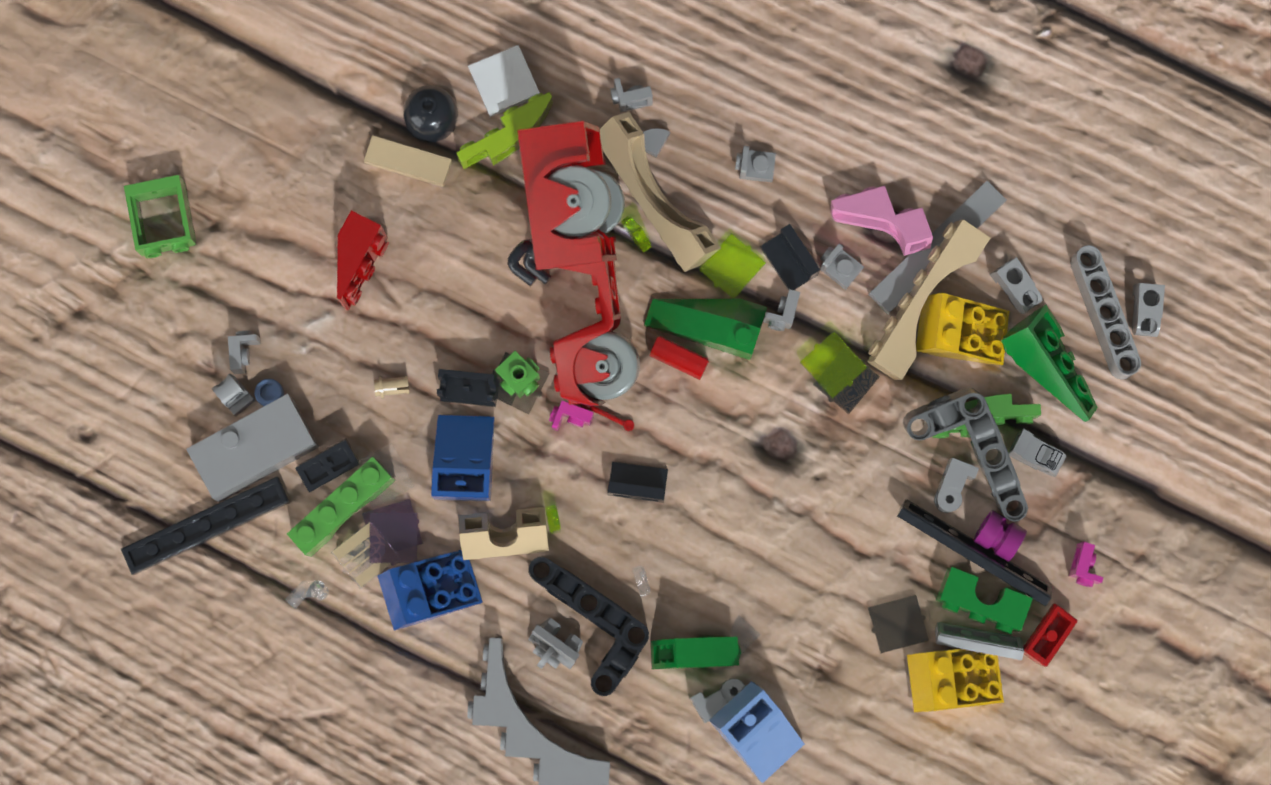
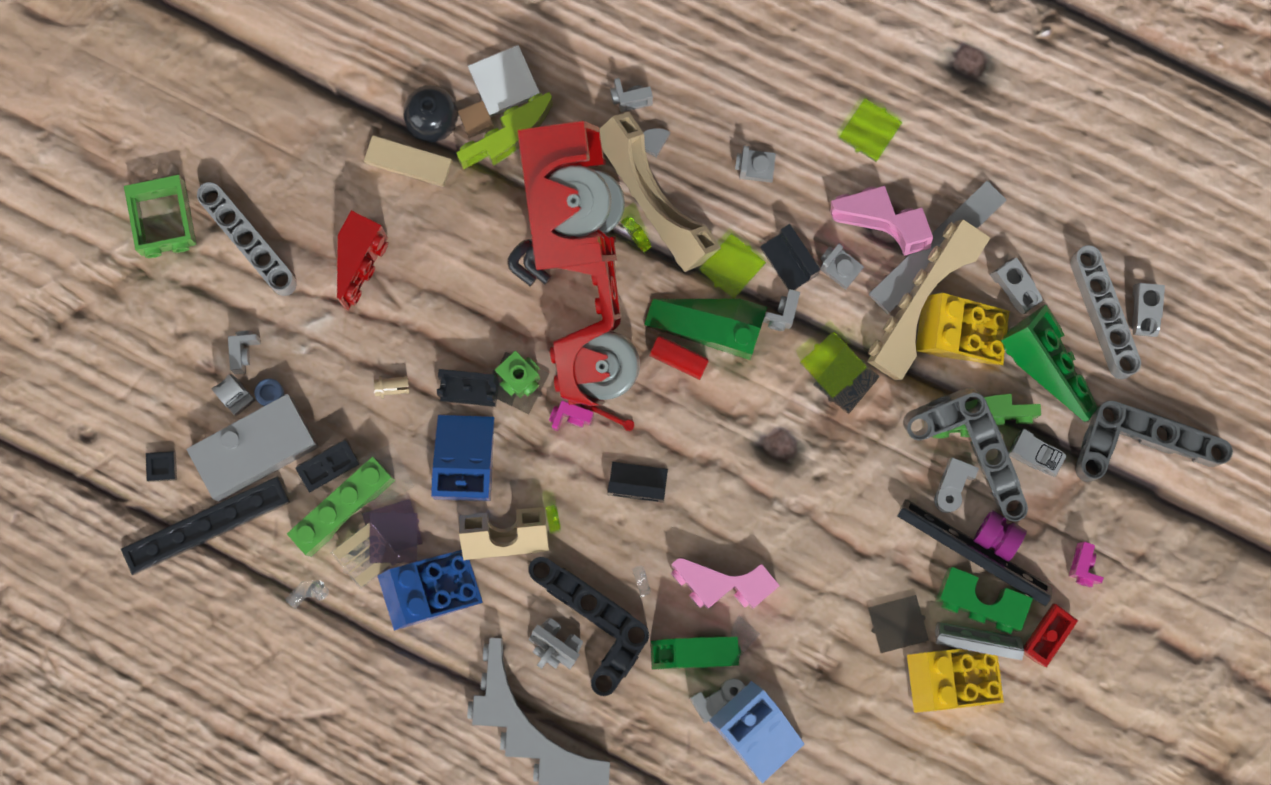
(161, 466): none -> black tile
(237, 230): none -> light grey beam
(475, 119): none -> medium nougat tile
(710, 585): none -> bright pink arch
(870, 130): none -> clear neon green piece
(1142, 425): none -> dark grey beam

